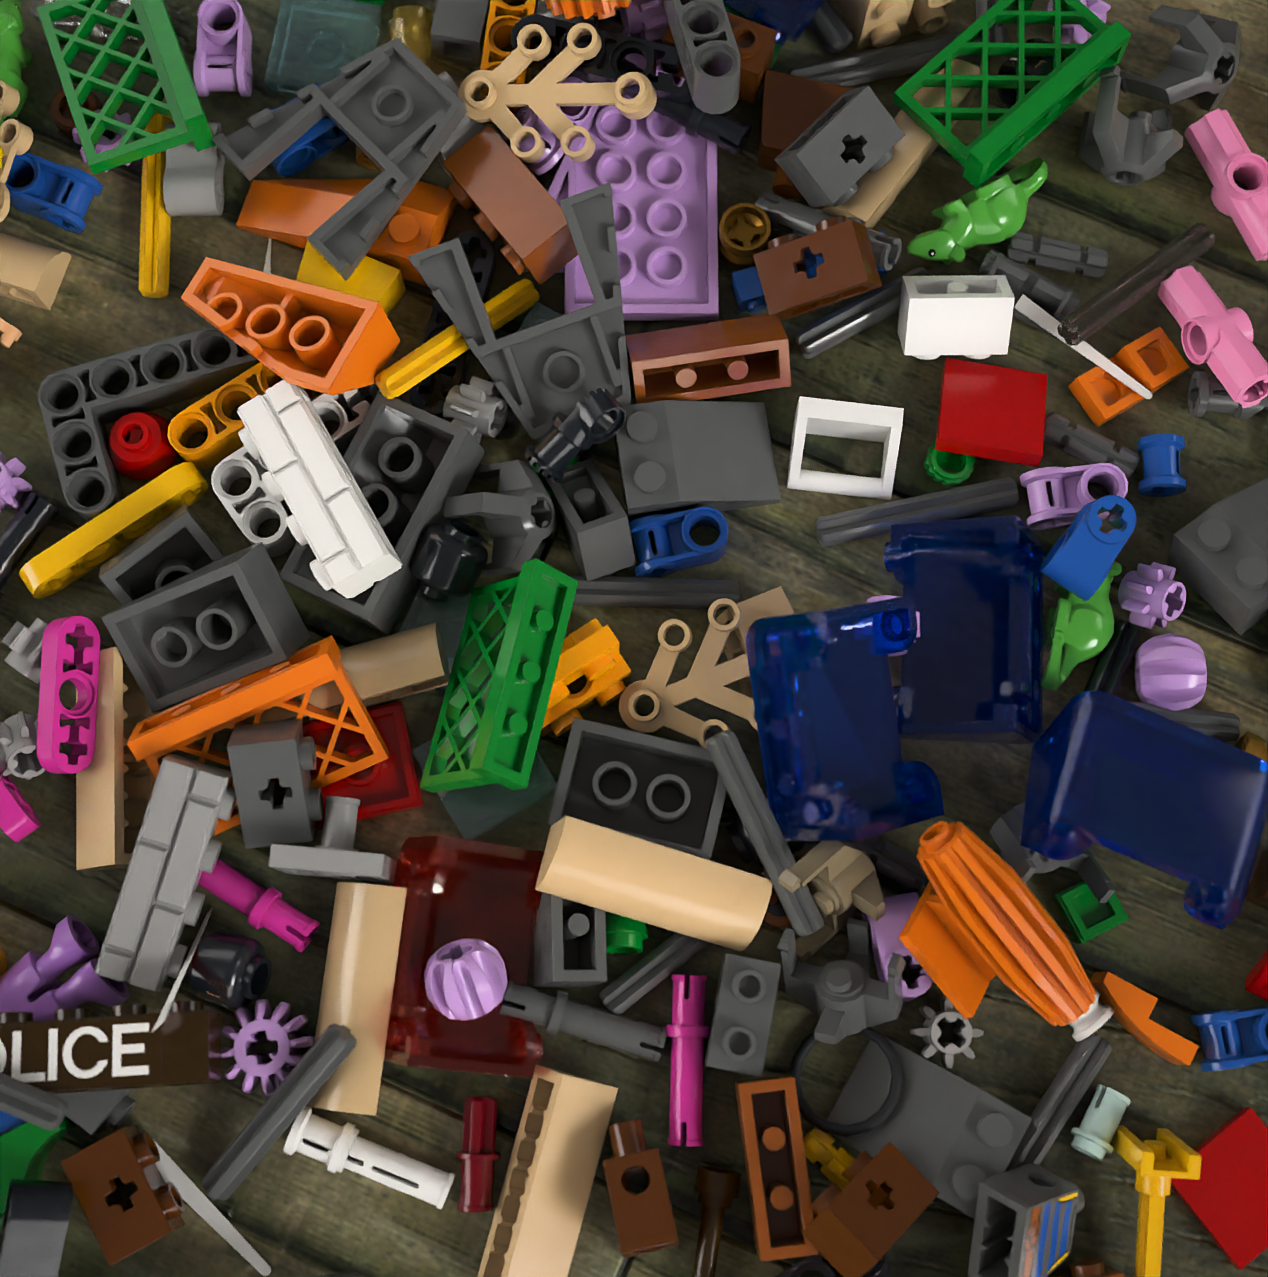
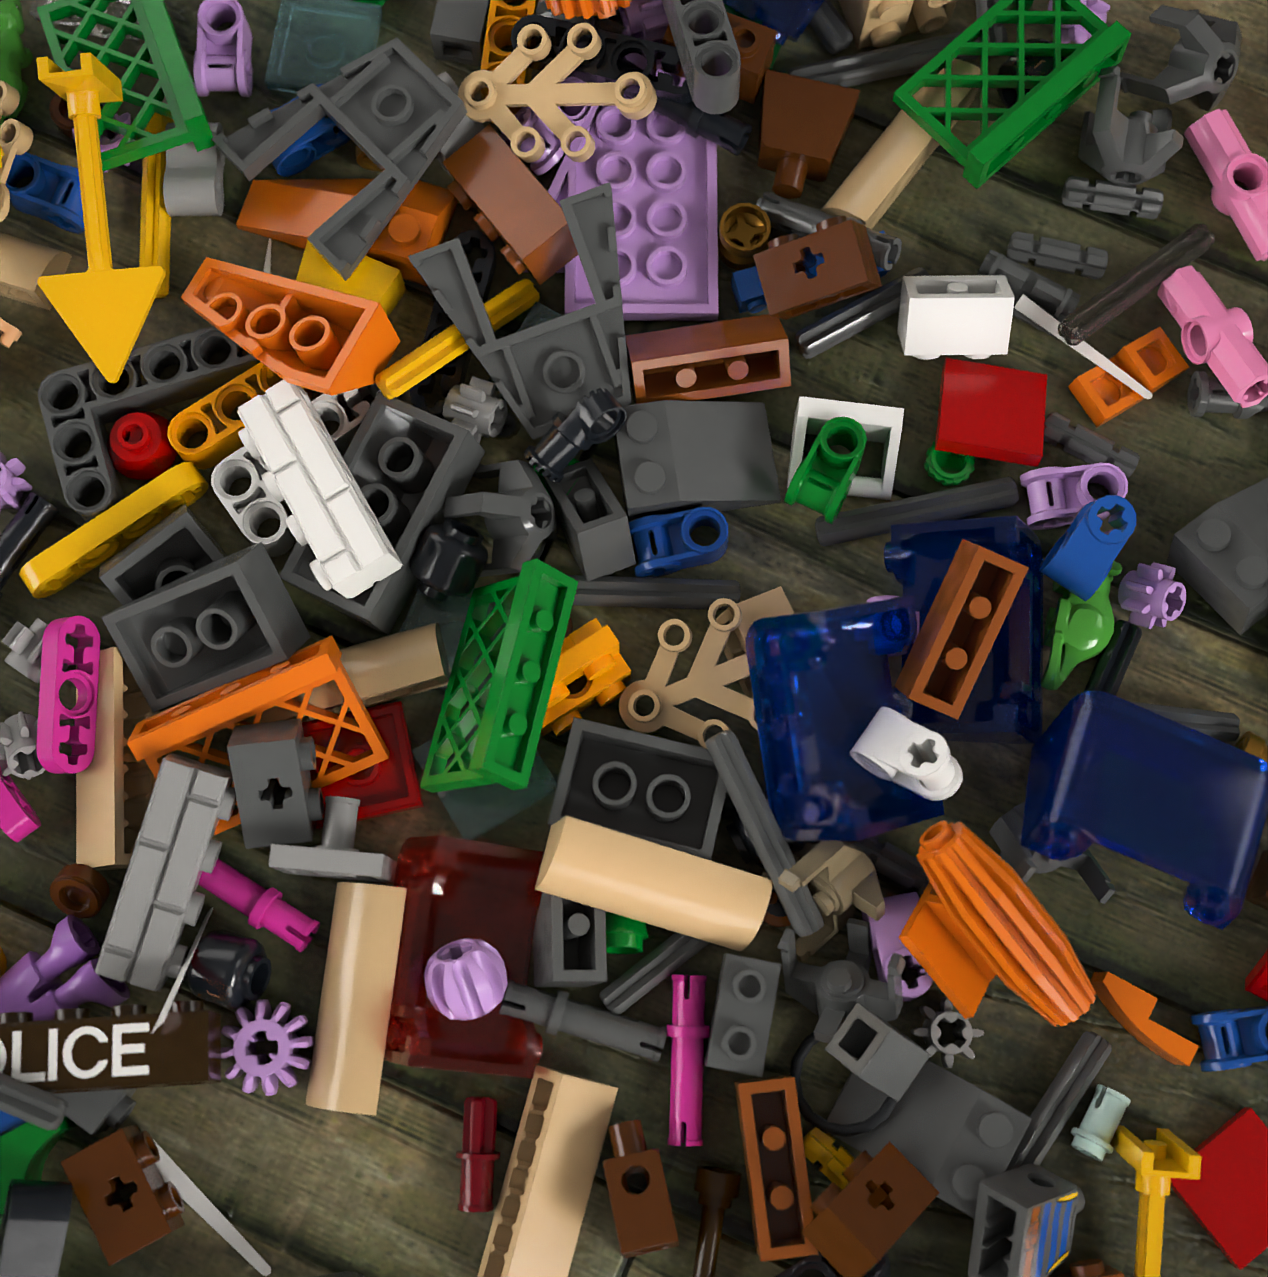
(79, 891): none -> reddish brown tile
(104, 303): none -> yellow piece
(278, 1112): dark grey axle -> none
(343, 1148): white pin -> none
(413, 28): clear yellow cone -> none
(826, 476): none -> green piece
(840, 148): dark grey brick -> none
(877, 1052): none -> dark grey brick
(908, 755): none -> white piece
(960, 628): none -> dark orange brick
(985, 217): bright green animal -> none
(1085, 914): green tile -> none
(1092, 1020): white bush -> none
(1112, 197): none -> dark grey axle
(1161, 465): blue bush -> none
(1170, 672): lavender piece -> none

